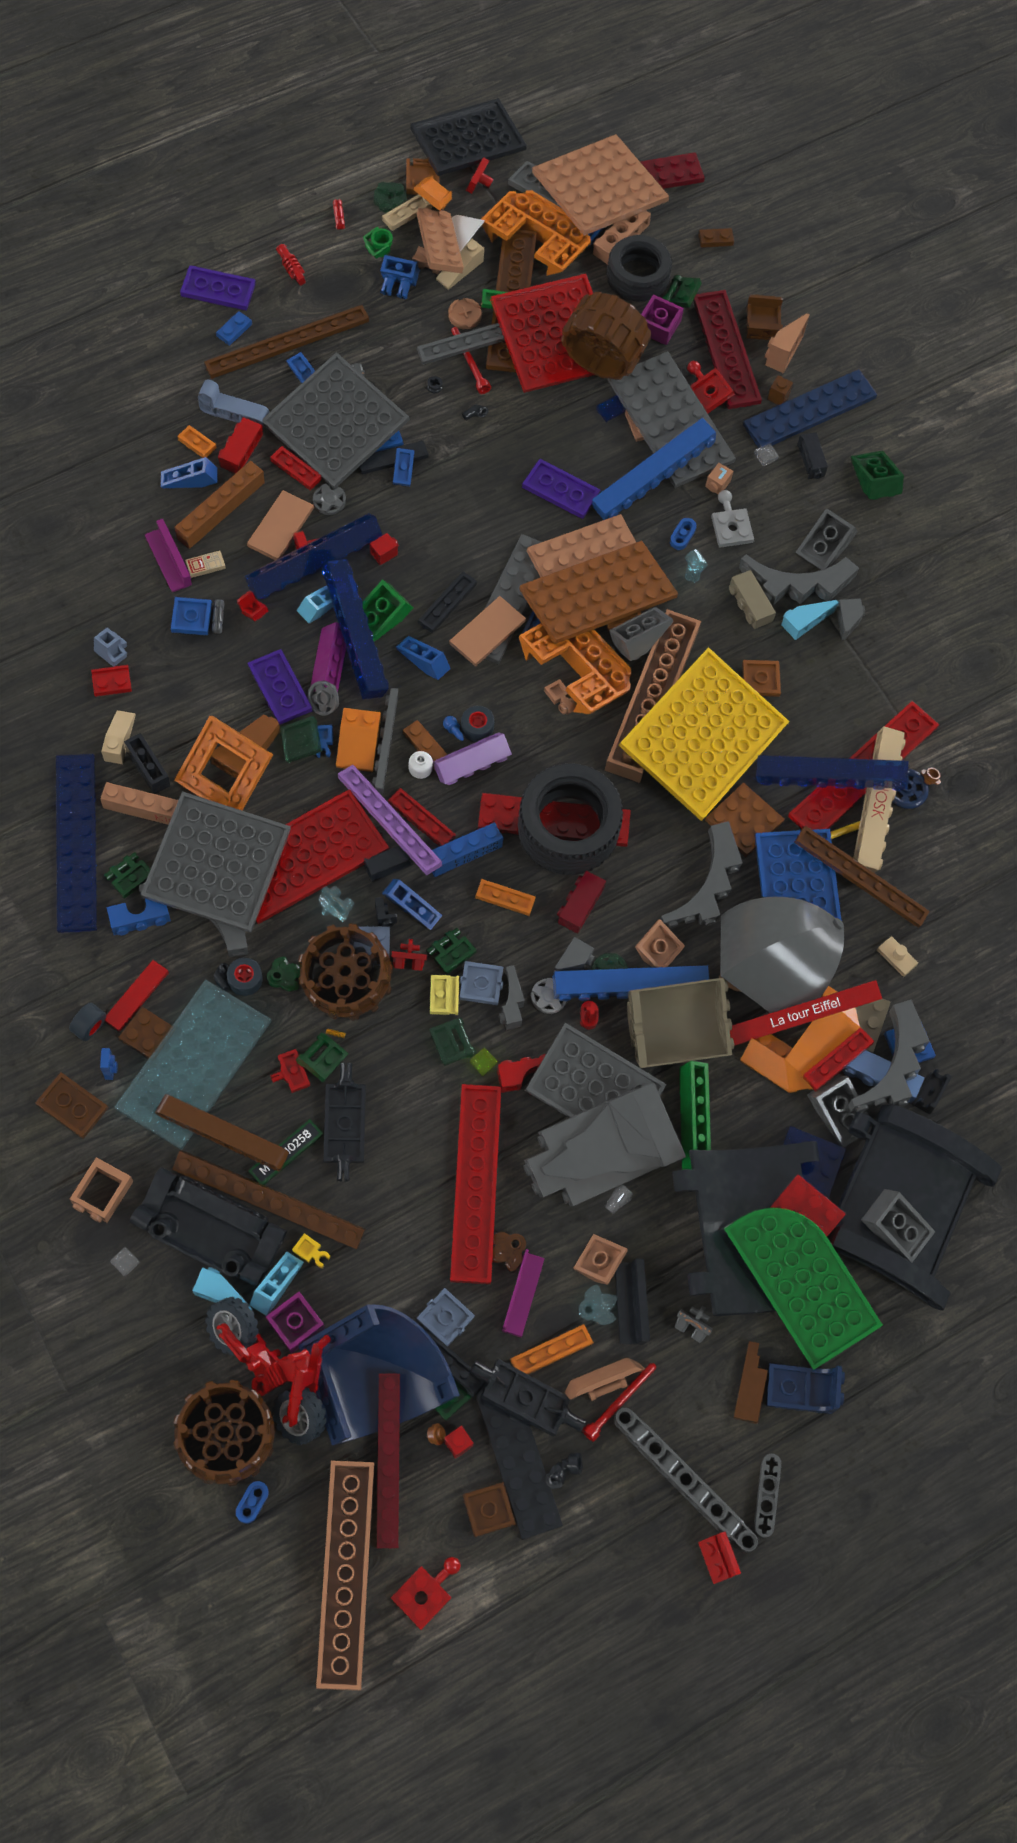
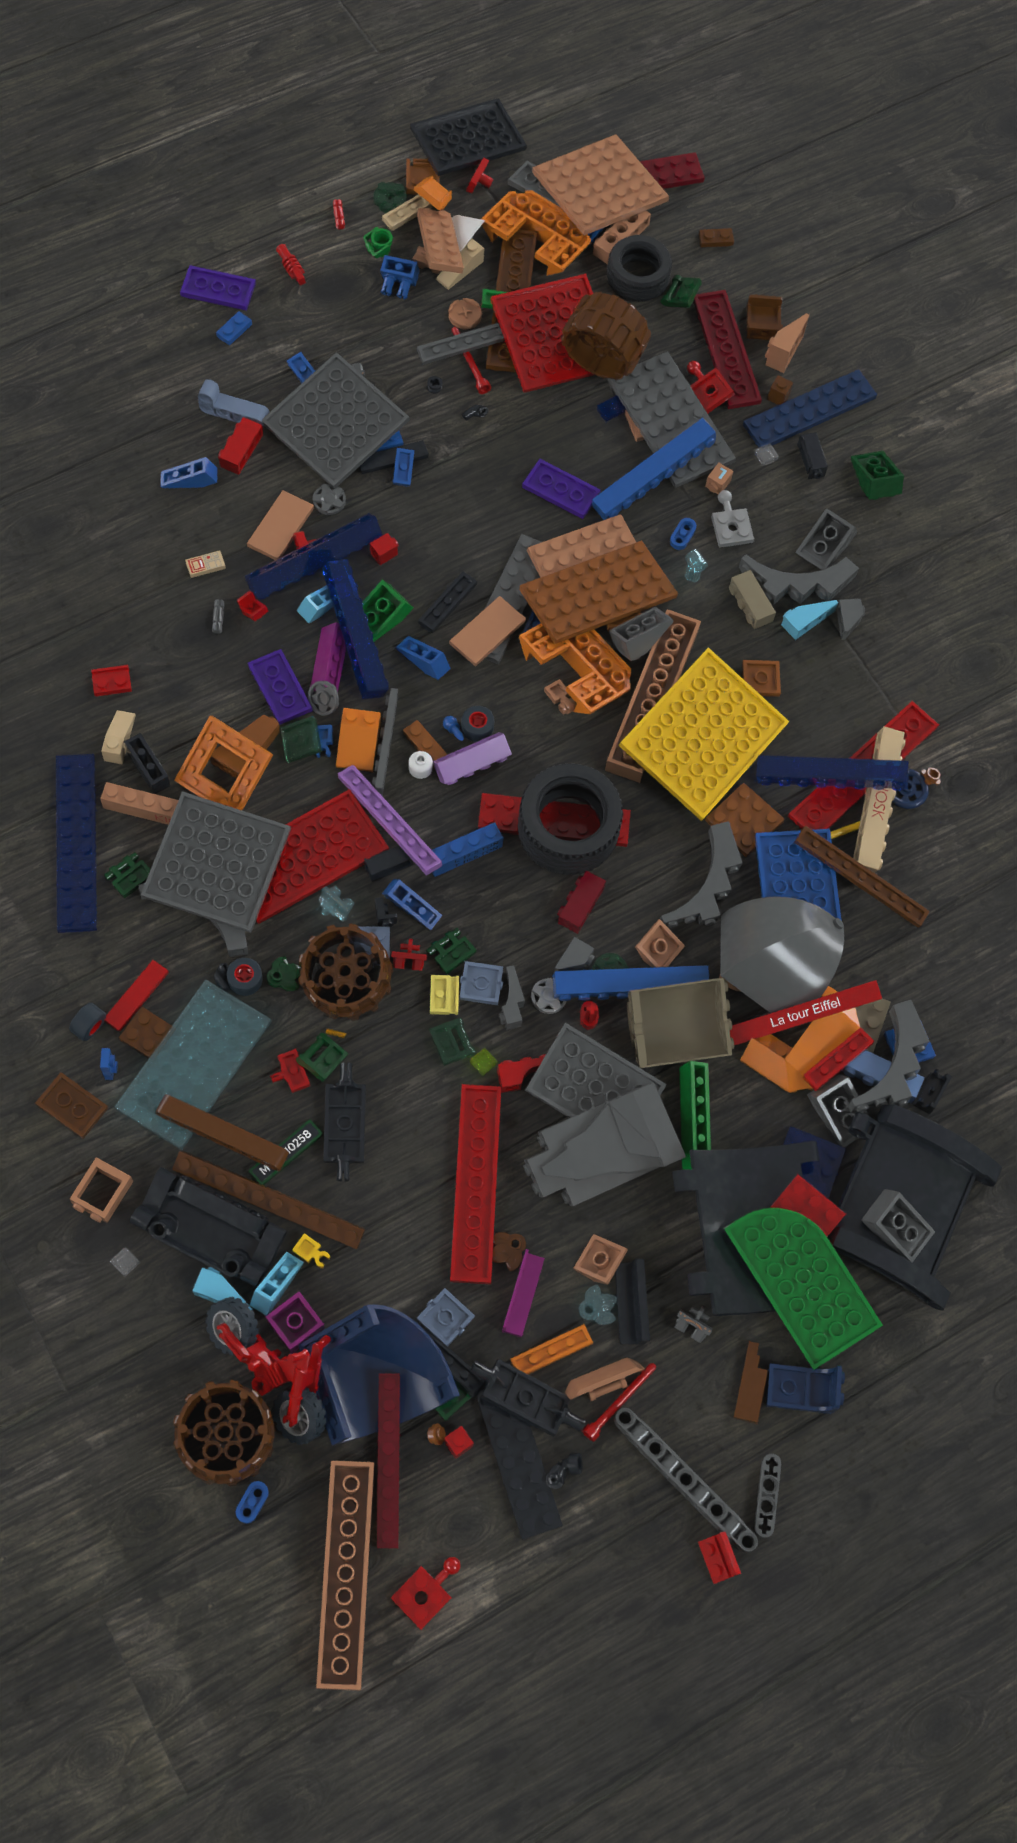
(110, 647): sand blue brick -> none
(123, 921): blue arch -> none
(168, 557): magenta panel -> none
(191, 616): blue plate -> none
(196, 441): orange plate -> none
(219, 504): dark orange brick -> none
(286, 341): reddish brown plate -> none
(296, 468): red plate -> none
(421, 818): red tile -> none
(488, 1509): reddish brown plate -> none
(505, 897): orange plate -> none
(618, 1199): clear cone -> none
(662, 318): magenta brick -> none
(897, 956): tan tile -> none

